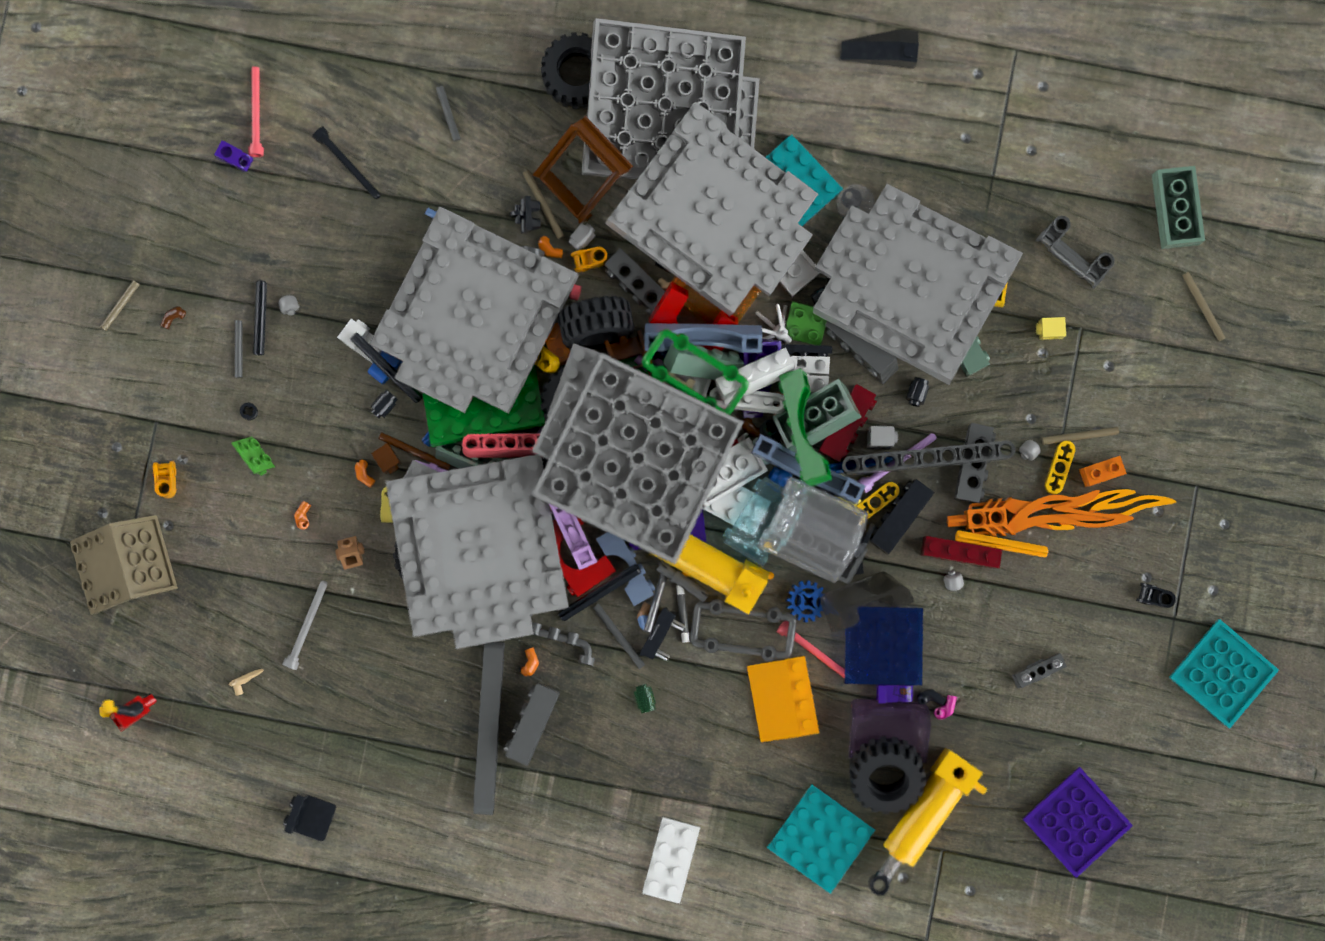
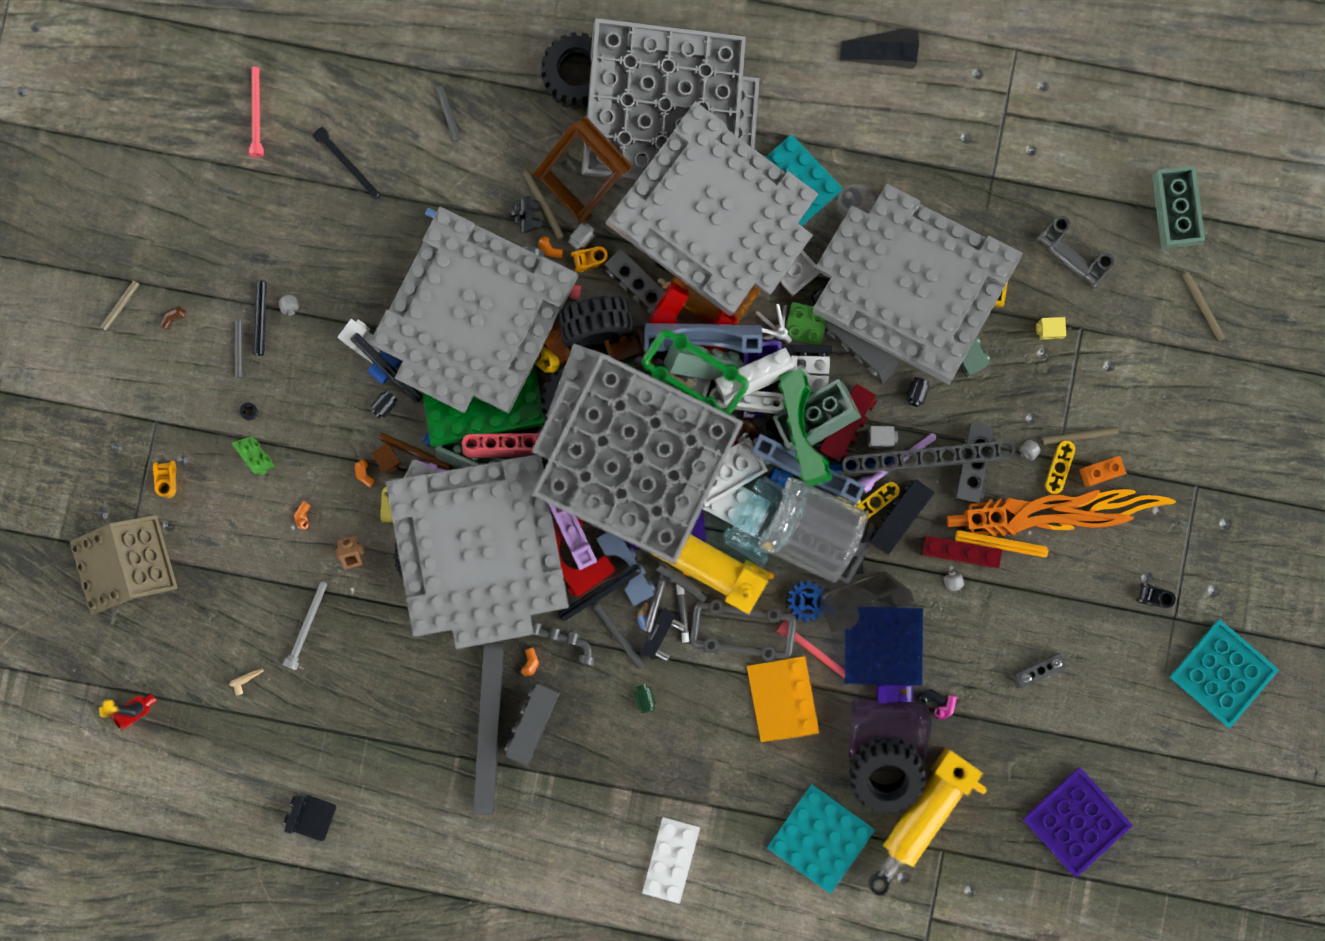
(233, 156): dark purple leg -> none

